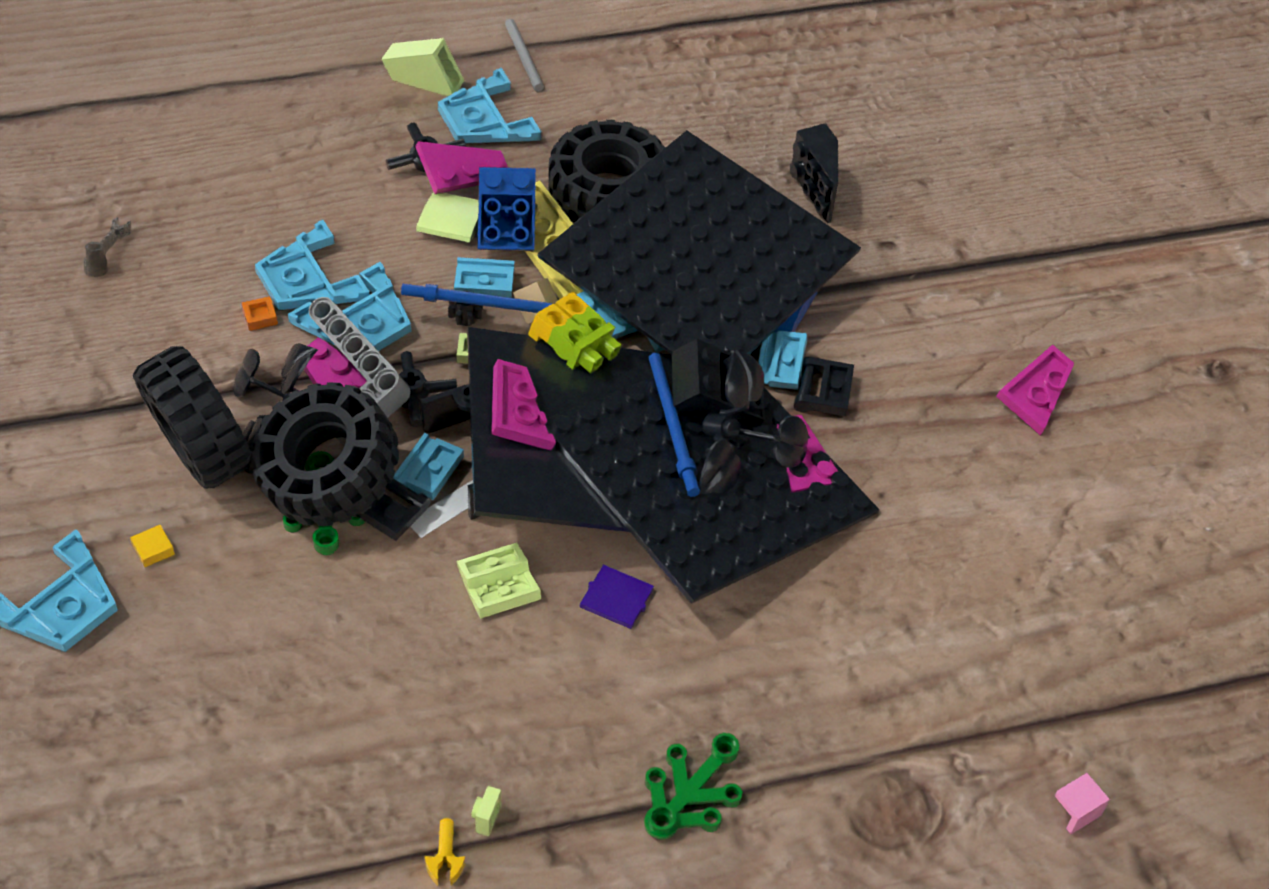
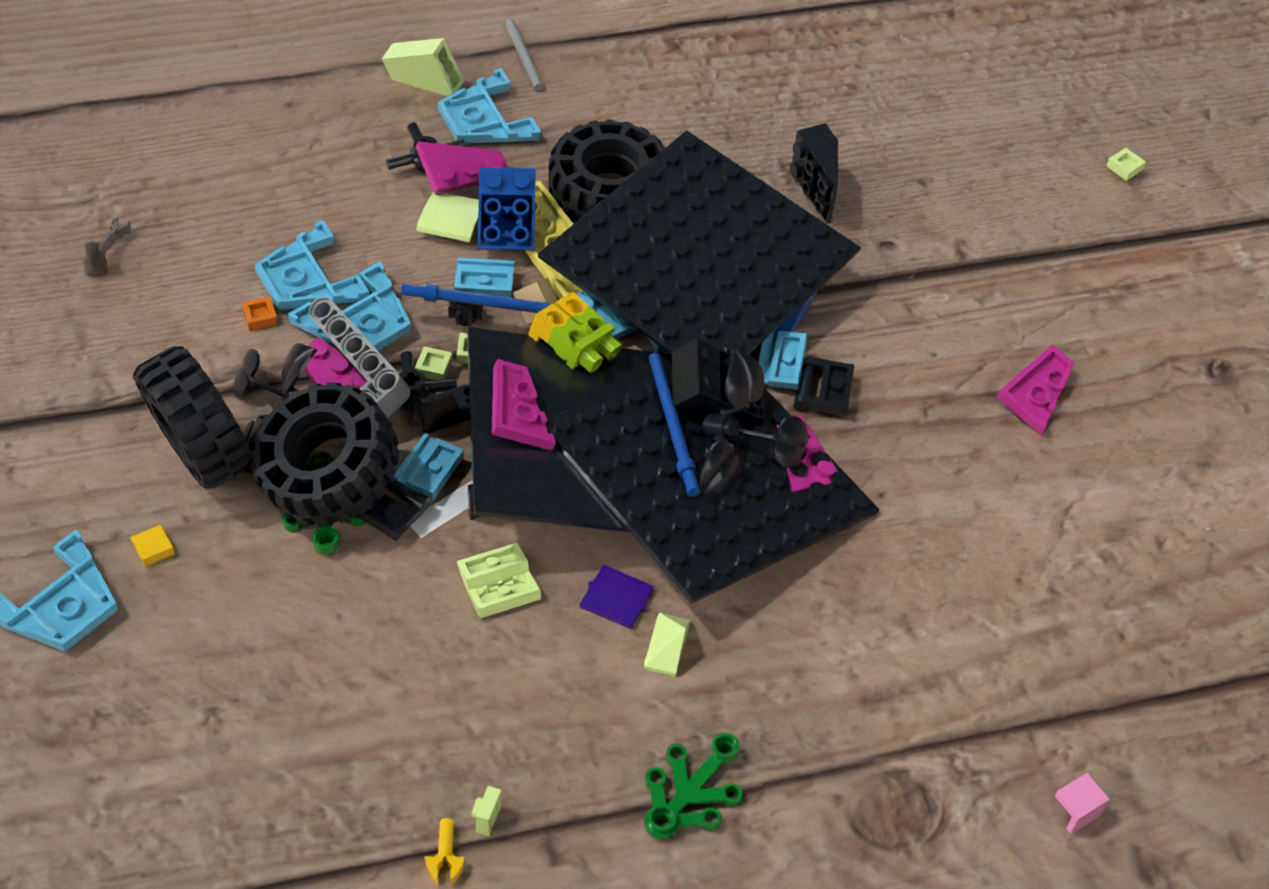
(434, 363): none -> yellowish green plate
(666, 644): none -> yellowish green slope
(1126, 164): none -> yellowish green plate

